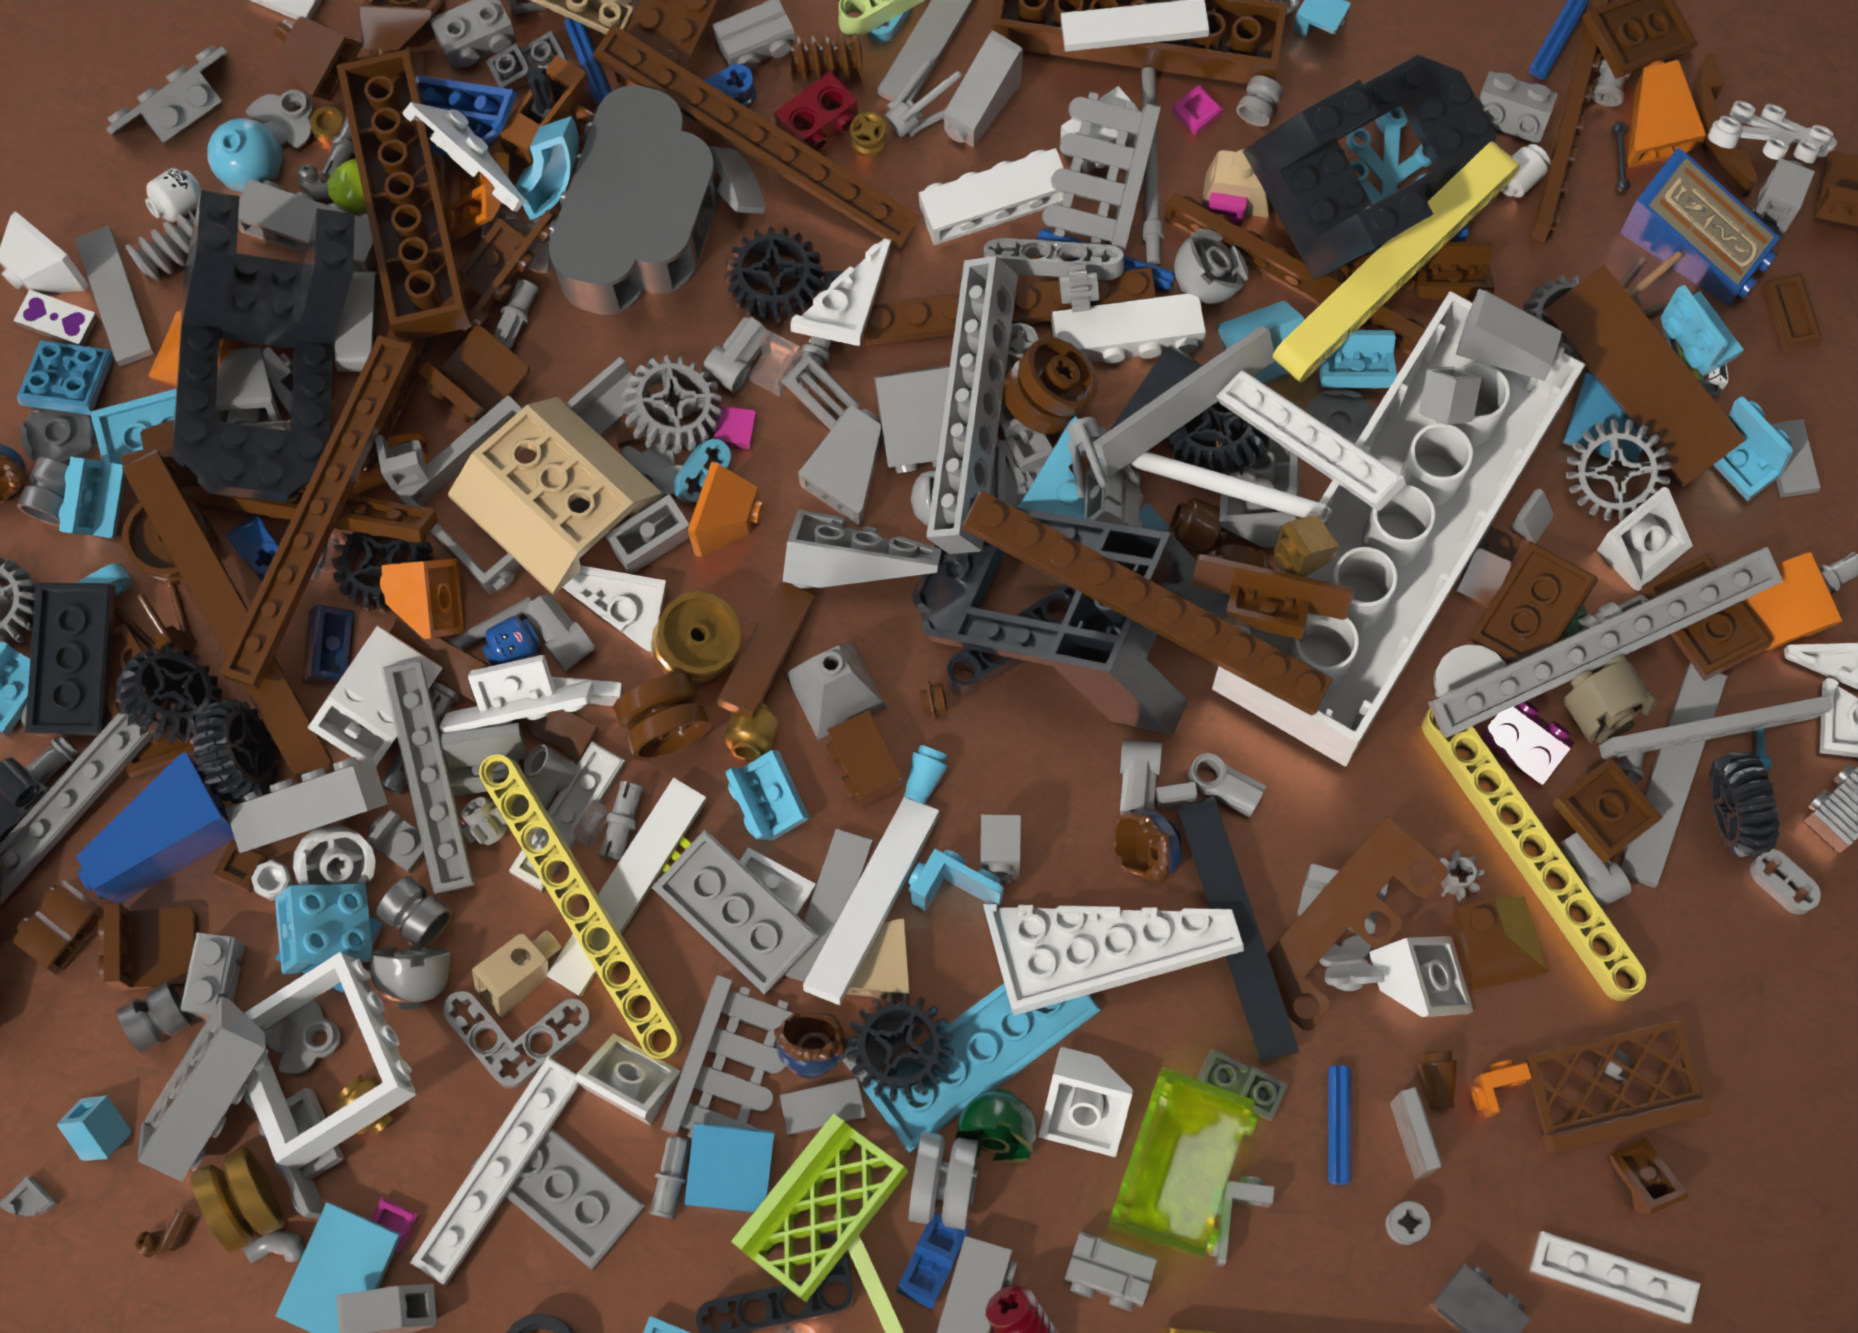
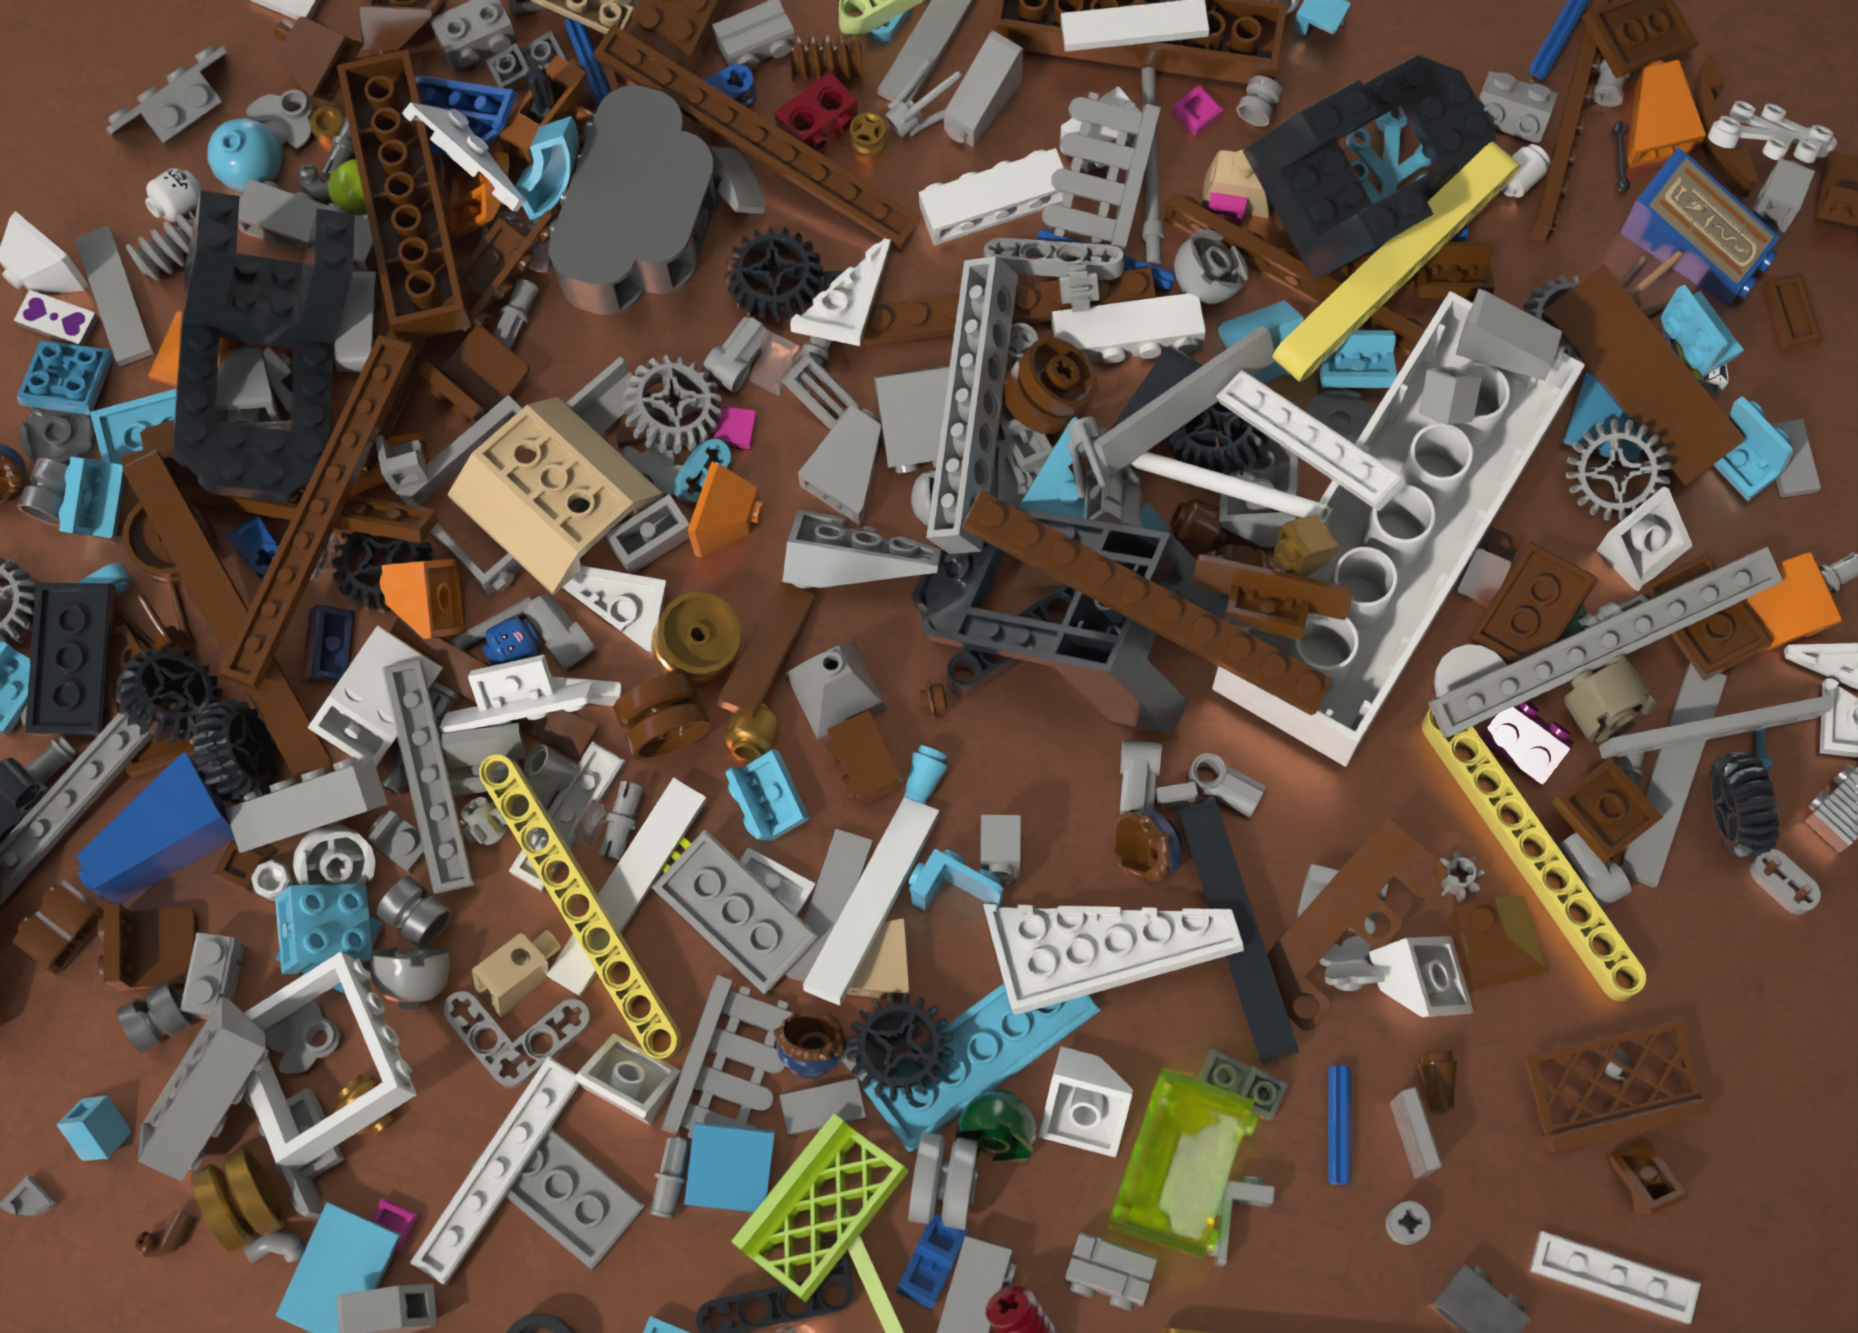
(1502, 1076): orange bracket -> none
(1533, 517): light grey slope -> none

